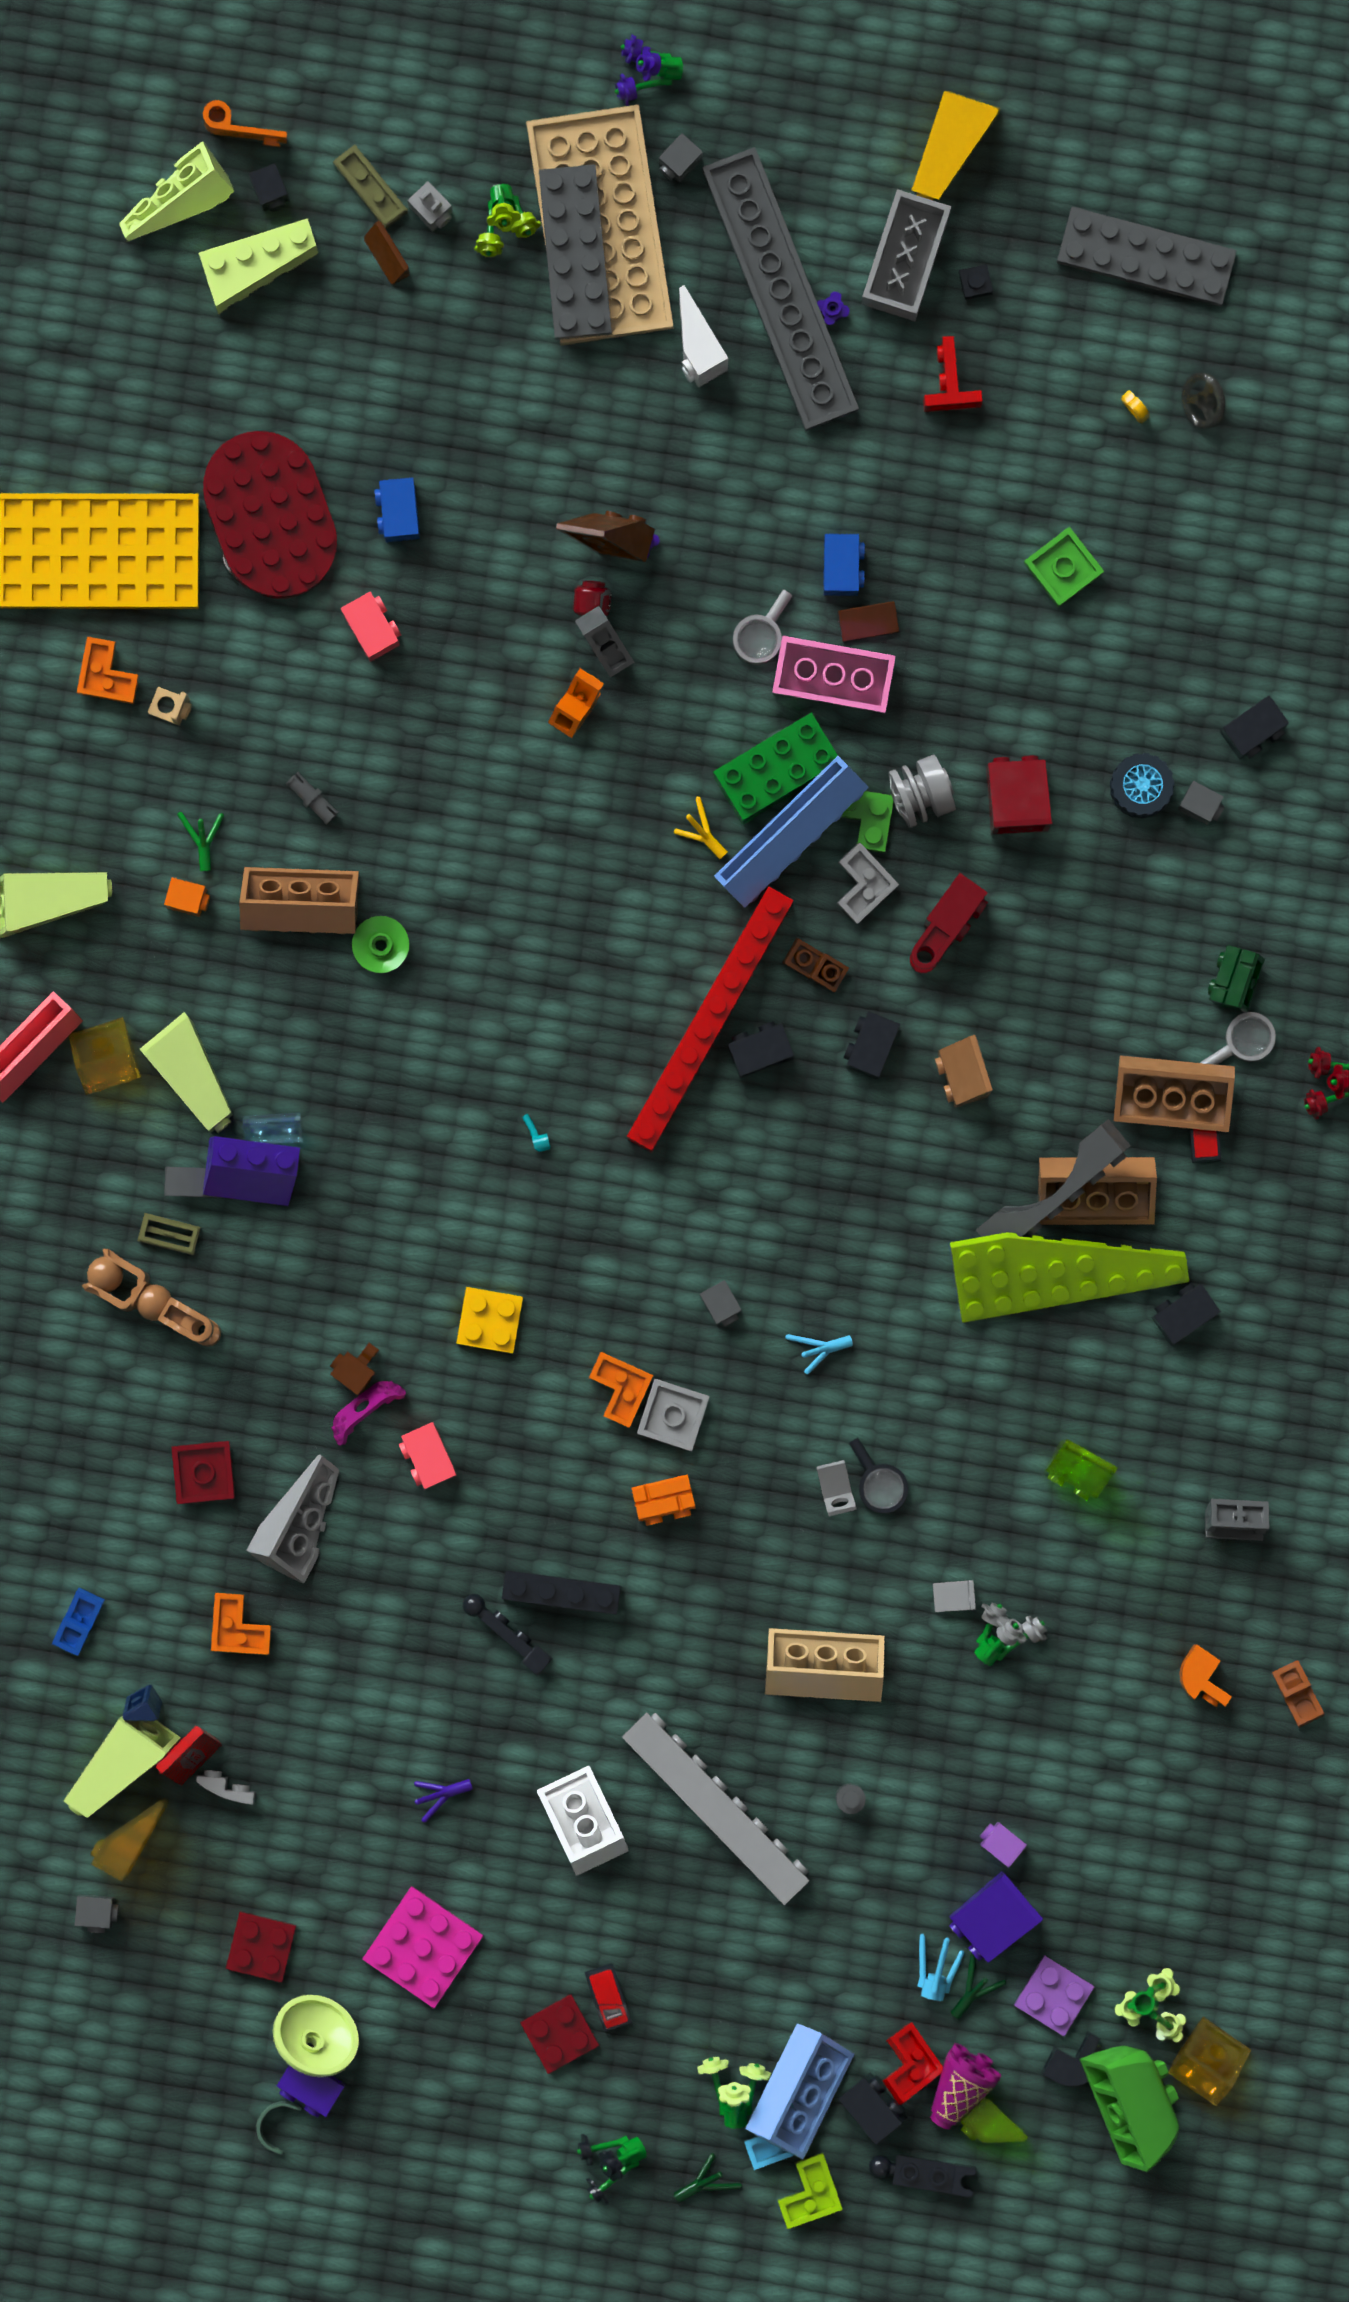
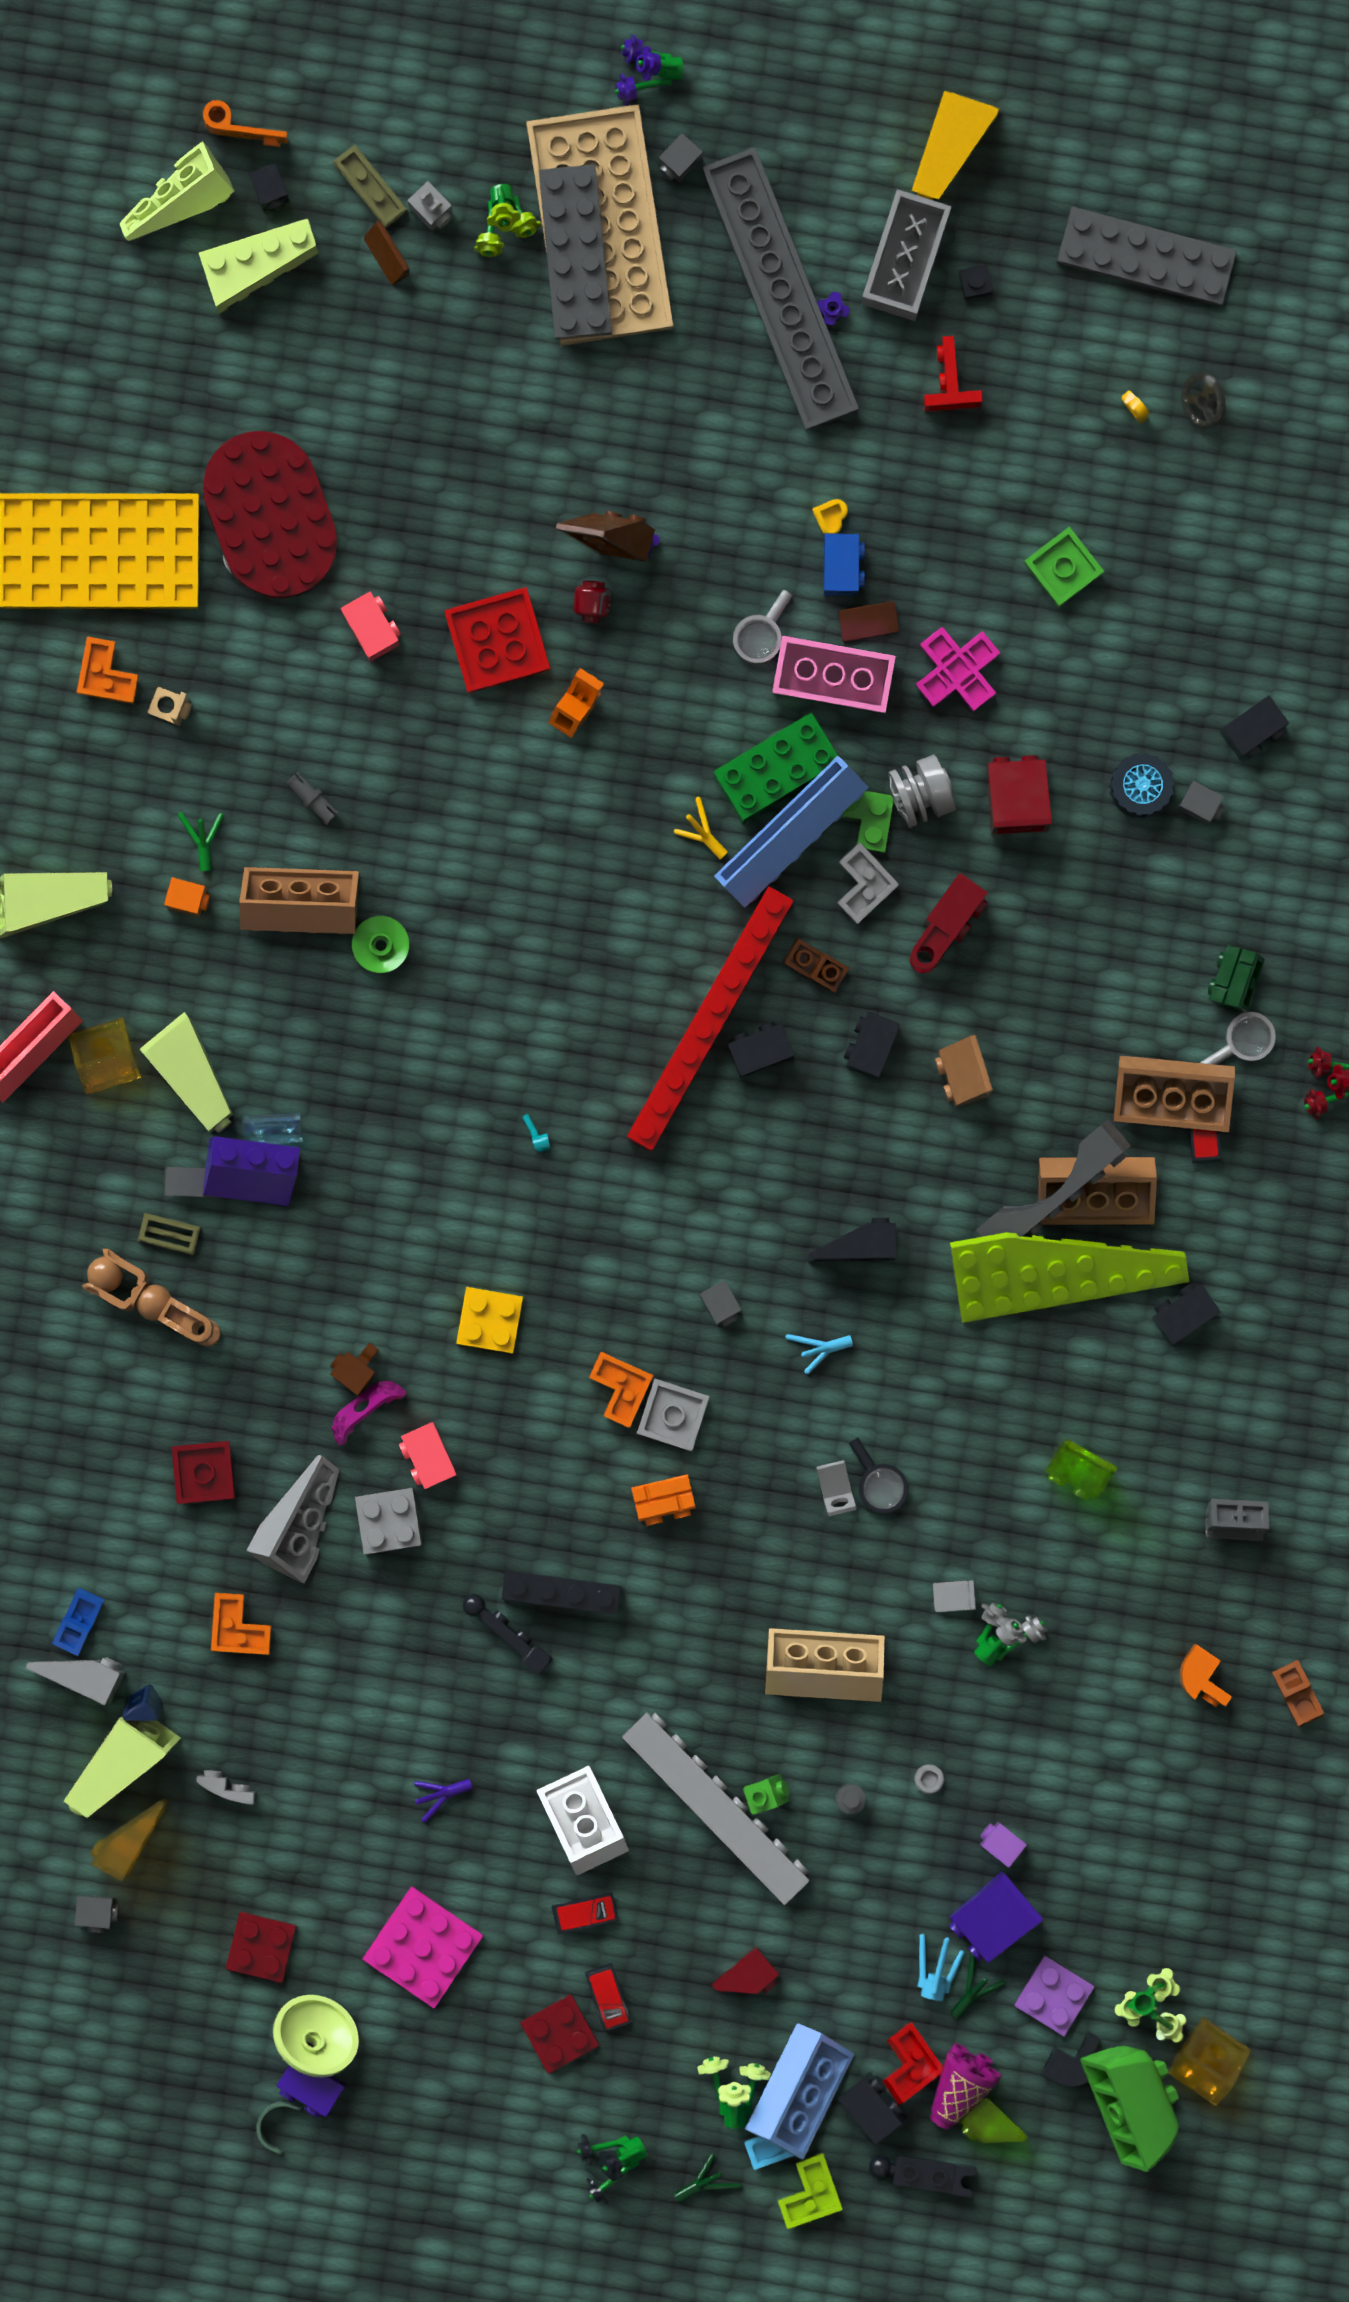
(88, 1677): none -> light grey slope
(188, 1755): red tile -> none
(388, 1521): none -> light grey brick
(399, 510): blue brick -> none
(497, 640): none -> red plate
(585, 1913): none -> slope
(604, 641): dark grey brick -> none
(701, 350): white slope -> none
(748, 1975): none -> dark red slope
(767, 1794): none -> bright green bracket
(830, 516): none -> yellow tile
(867, 1243): none -> black slope
(929, 1779): none -> light grey tile
(957, 669): none -> dark pink plate

